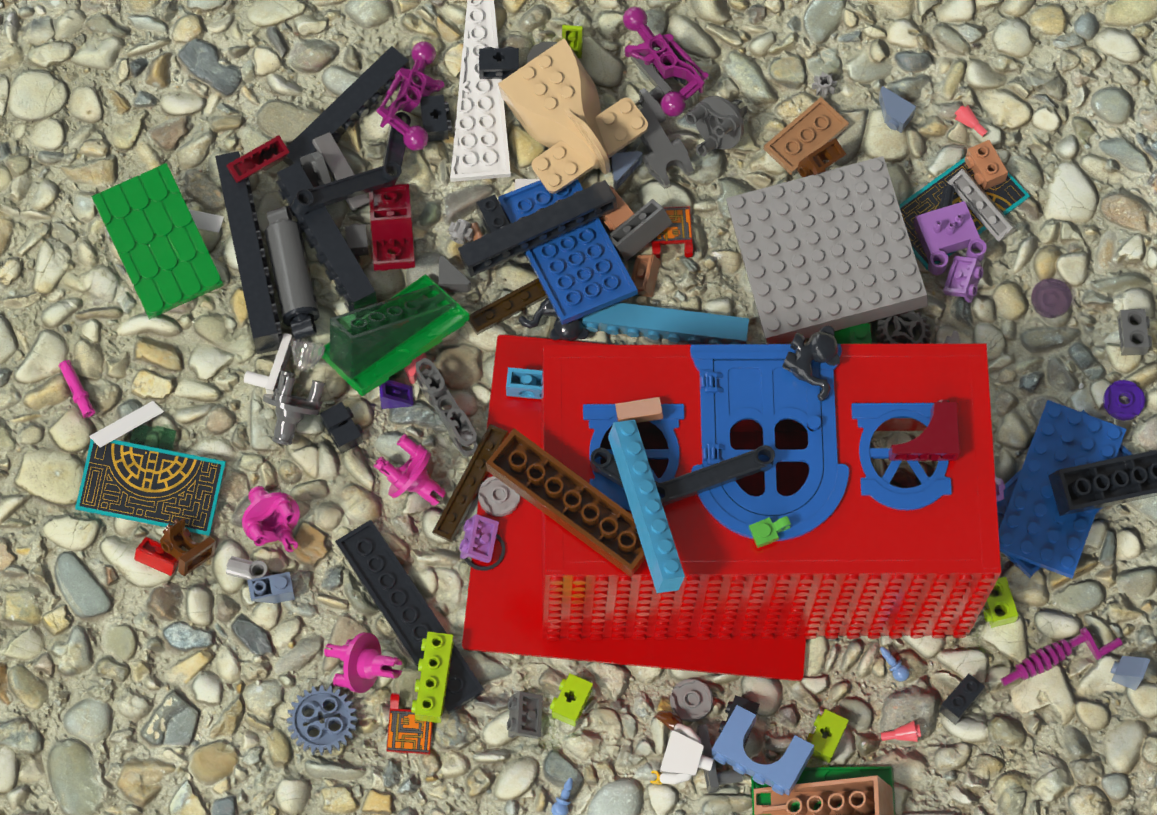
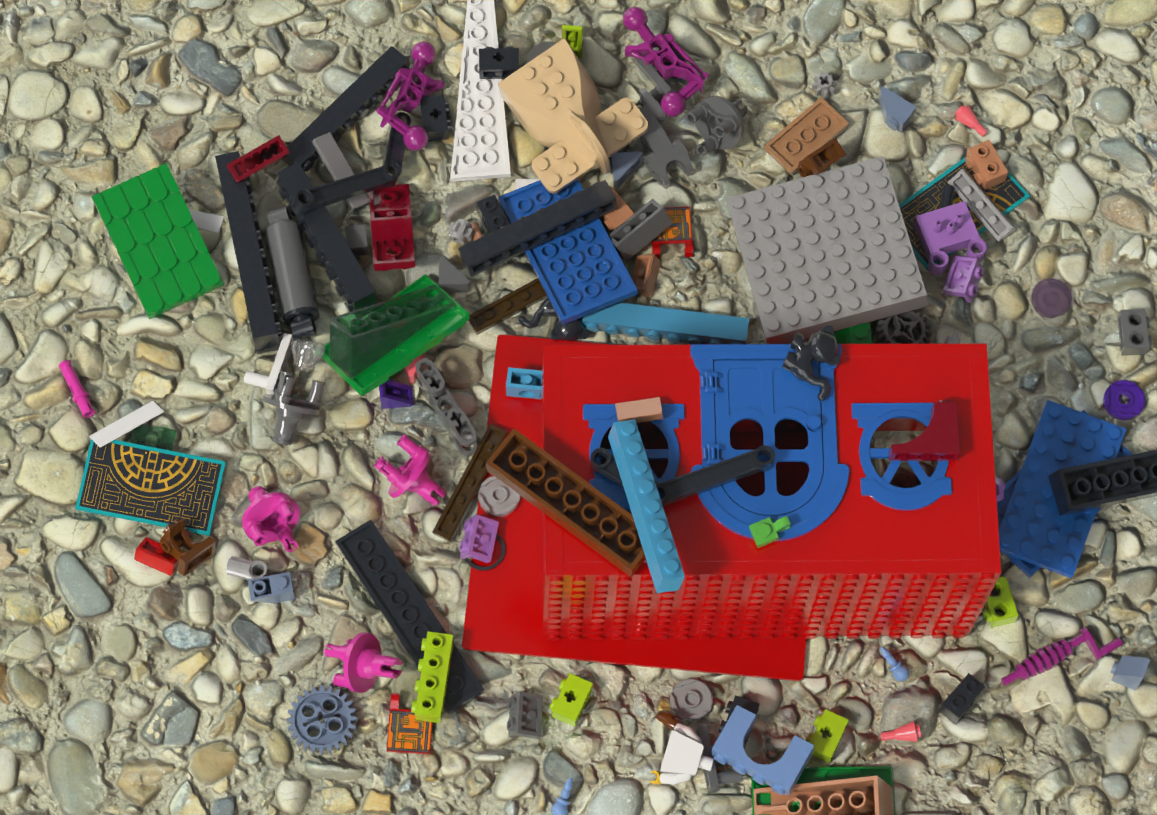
(315, 169): dark grey bracket -> none
(341, 426): black piece -> none

